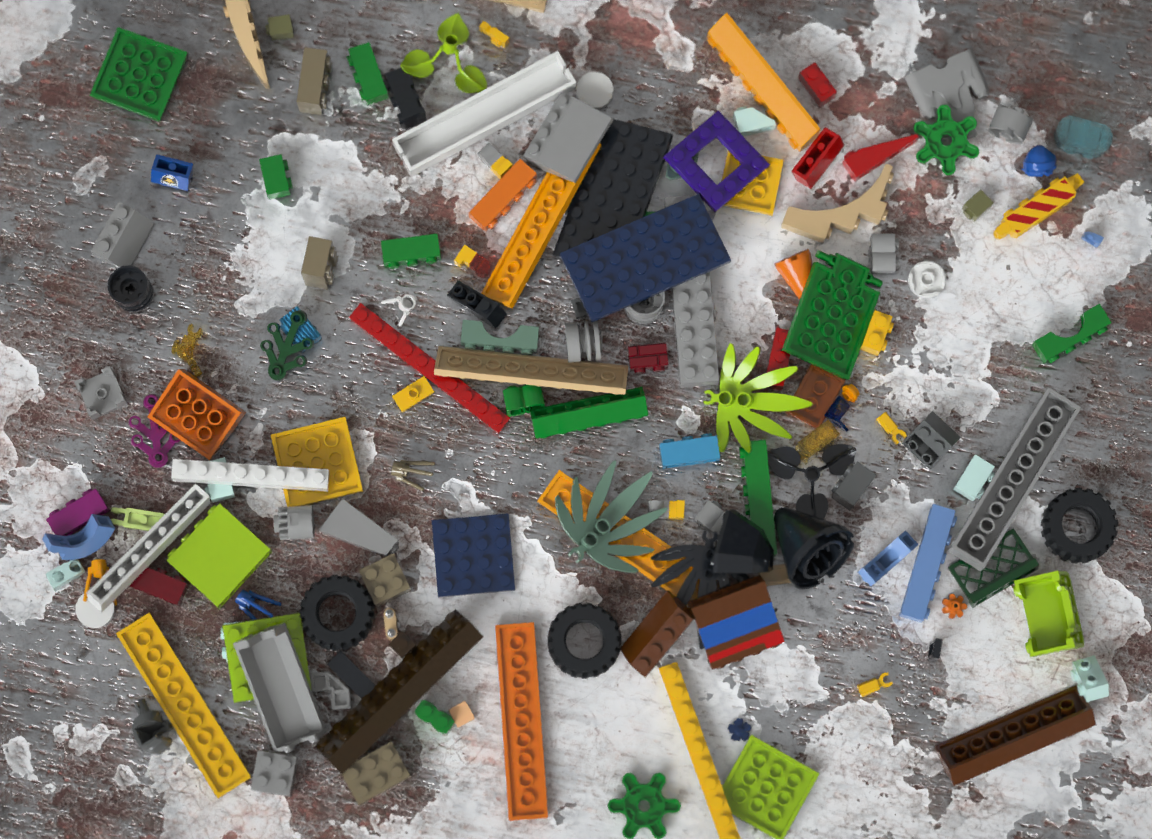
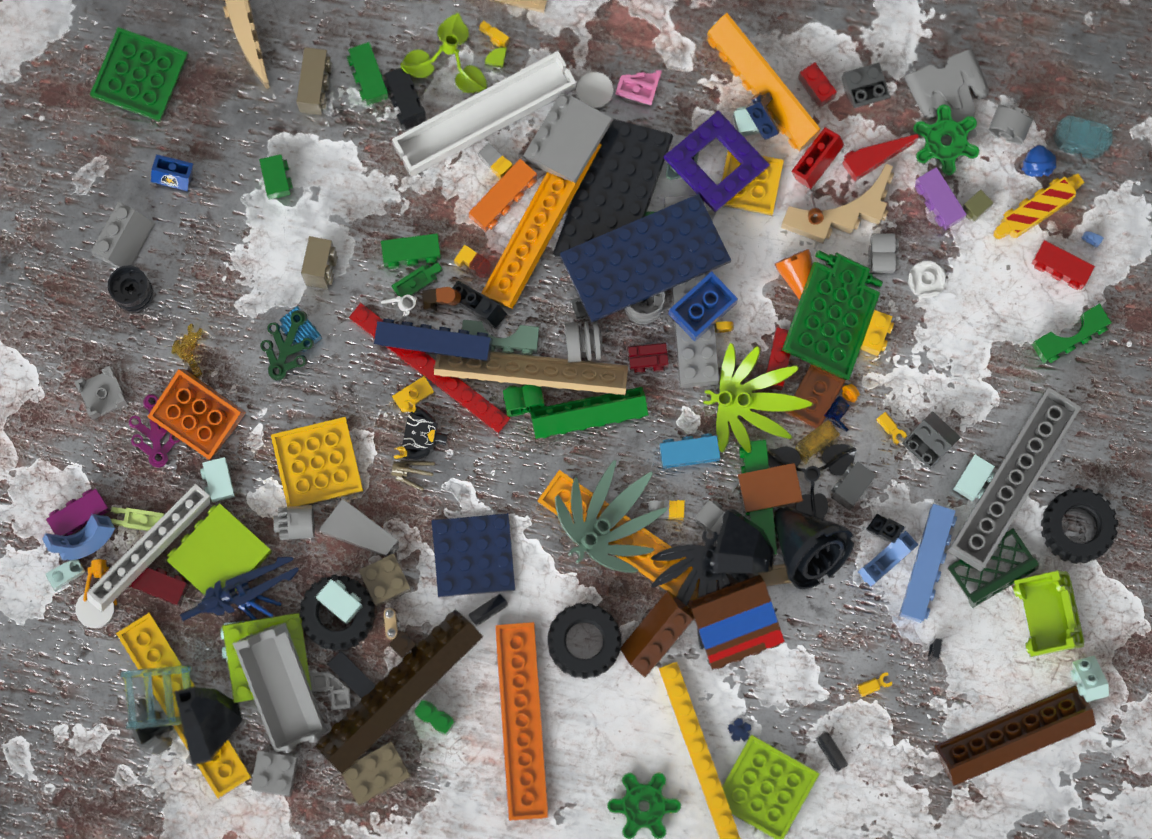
(146, 674): none -> clear light blue bar
(206, 720): none -> black brick
(219, 600): none -> dark blue sword
(250, 475): white brick -> none
(279, 27): olive brick -> none
(339, 601): none -> light aqua brick
(417, 280): none -> green hinge
(420, 434): none -> black torso
(432, 340): none -> dark blue brick
(440, 296): none -> leg
(461, 714): light nougat slope -> none
(488, 609): none -> black slope
(496, 57): none -> lime tile
(639, 87): none -> bright pink wing
(703, 306): none -> blue brick
(723, 327): none -> yellow tile
(761, 116): none -> dark blue bracket
(770, 487): none -> dark orange tile
(814, 211): none -> dark orange hinge
(831, 752): none -> black slope
(865, 85): none -> dark grey slope
(885, 528): none -> black slope
(940, 199): none -> medium lavender brick
(950, 606): orange plant -> none
(1062, 265): none -> red brick

